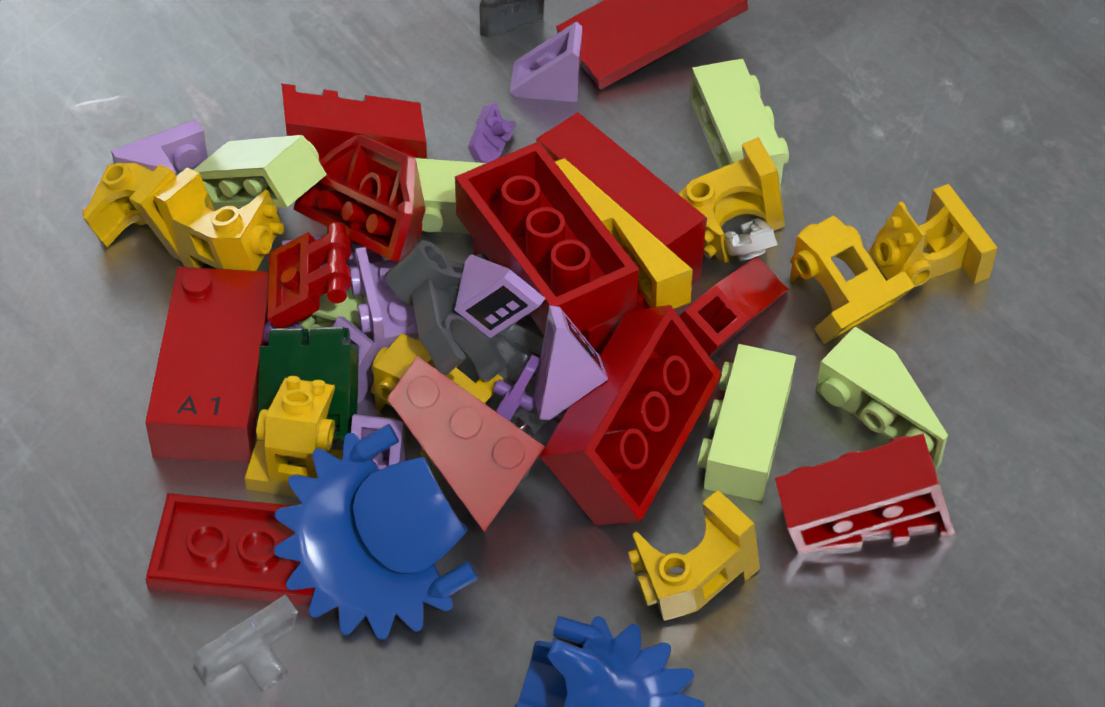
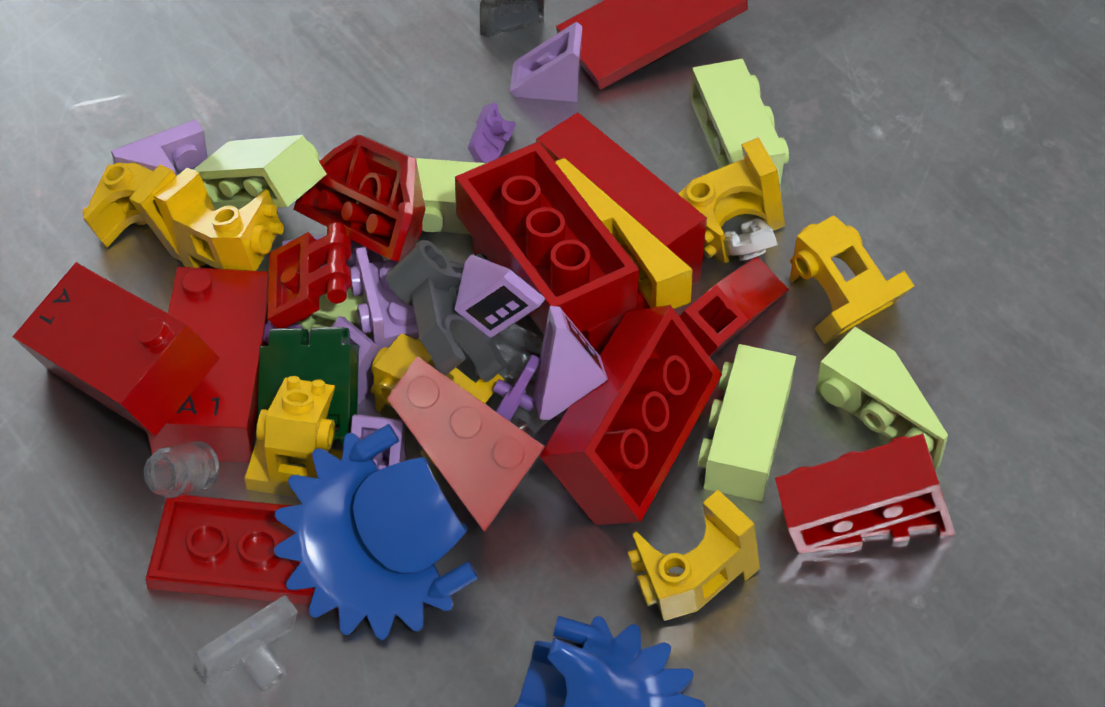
(116, 348): none -> red brick
(182, 469): none -> clear brick
(334, 120): red wedge -> none
(949, 234): yellow tile -> none

